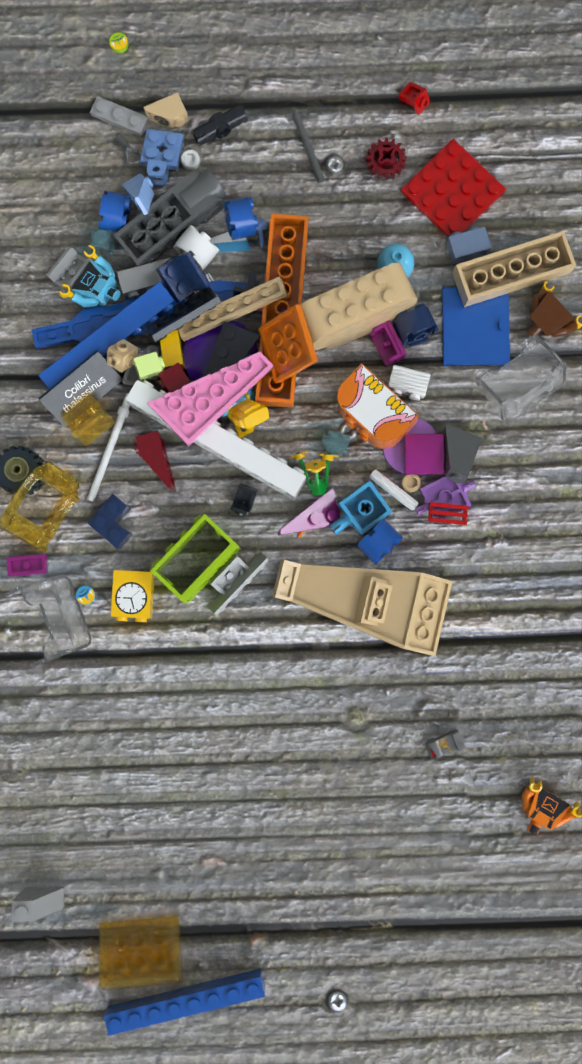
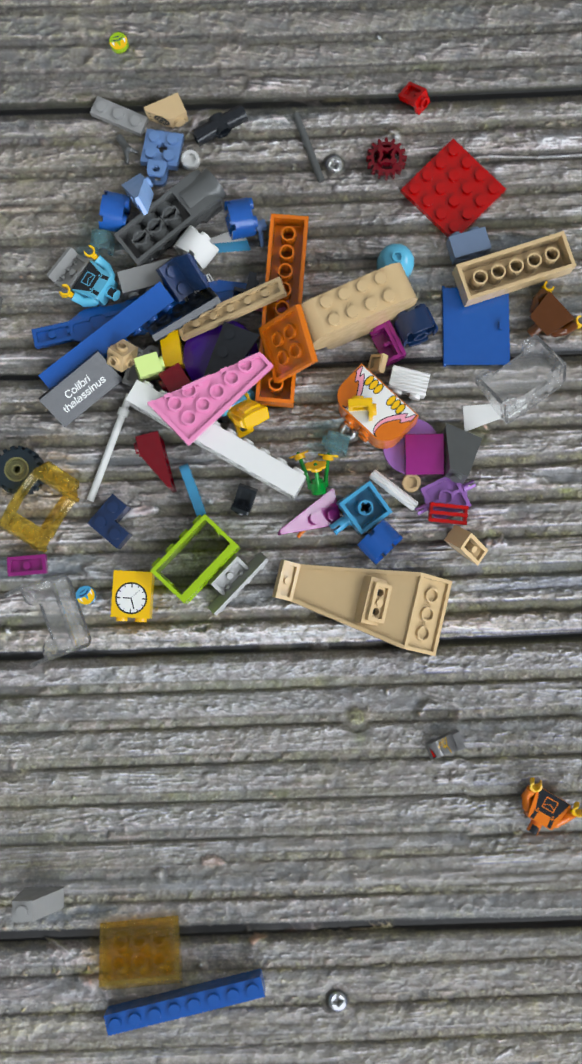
(88, 420): clear yellow bracket -> none
(192, 489): none -> dark azure beam
(360, 403): none -> yellow bracket
(377, 363): none -> tan tile
(466, 544): none -> tan slope
(478, 415): none -> white sticker

